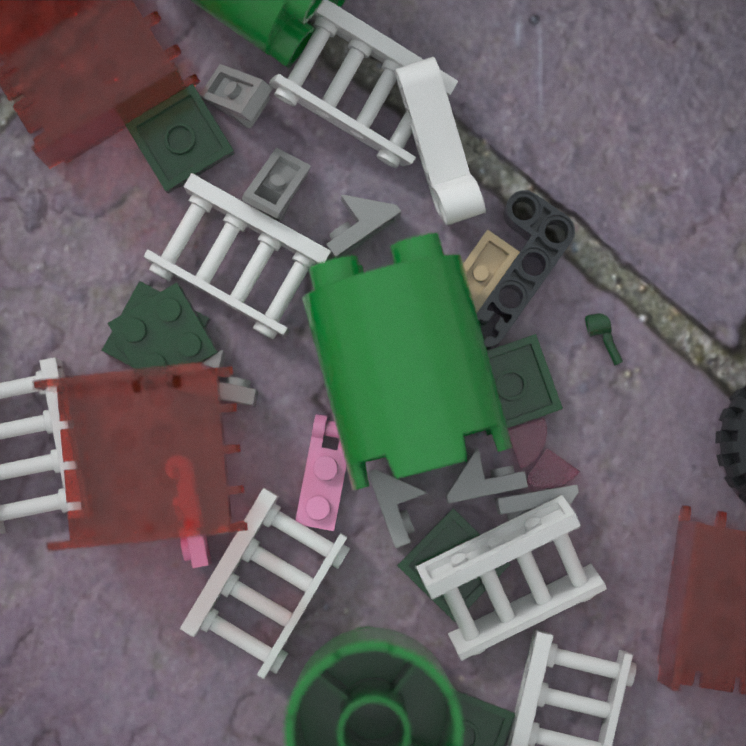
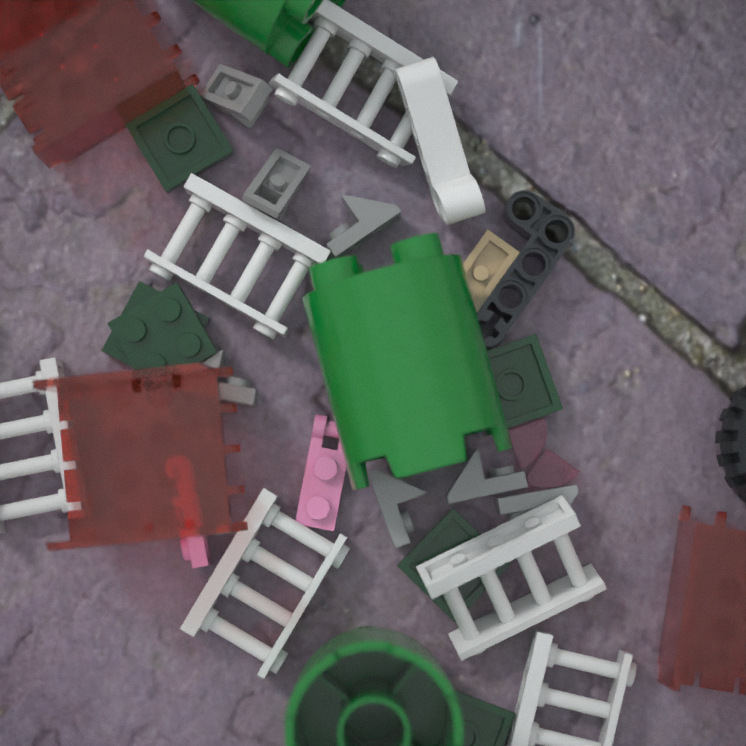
(600, 324): dark green hand -> none

